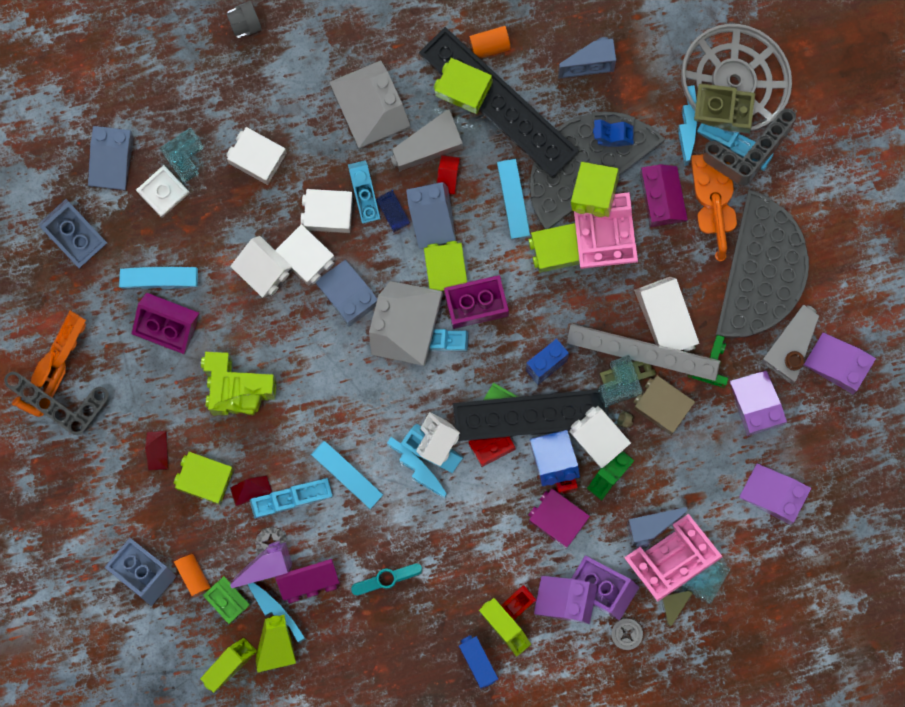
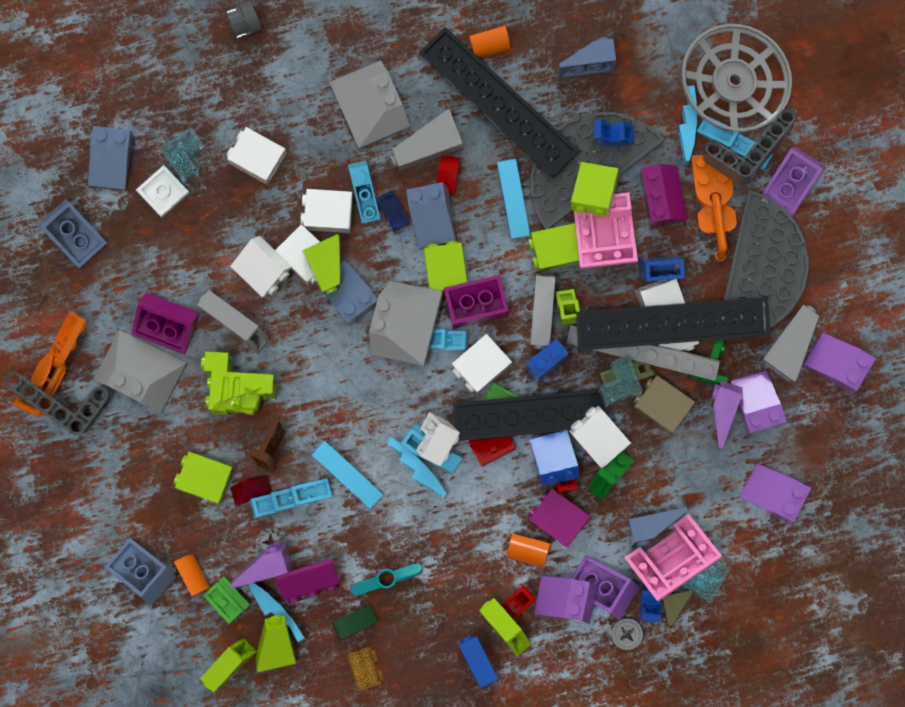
(140, 371): none -> light grey slope
(156, 450): dark red slope -> none
(158, 277): medium azure slope -> none
(233, 321): none -> light grey slope
(269, 445): none -> reddish brown fence
(325, 263): none -> lime slope
(354, 622): none -> dark green slope
(364, 669): none -> clear yellow brick
(463, 85): lime brick -> none
(481, 365): none -> white brick
(528, 550): none -> orange brick
(542, 310): none -> light grey slope
(567, 306): none -> lime brick
(625, 419): dark tan hinge -> none
(649, 608): none -> blue brick
(661, 268): none -> blue brick
(672, 323): none -> black plate
(724, 108): olive slope -> none
(726, 402): none -> medium lavender slope
(794, 180): none -> medium lavender slope
(794, 361): reddish brown plate -> none

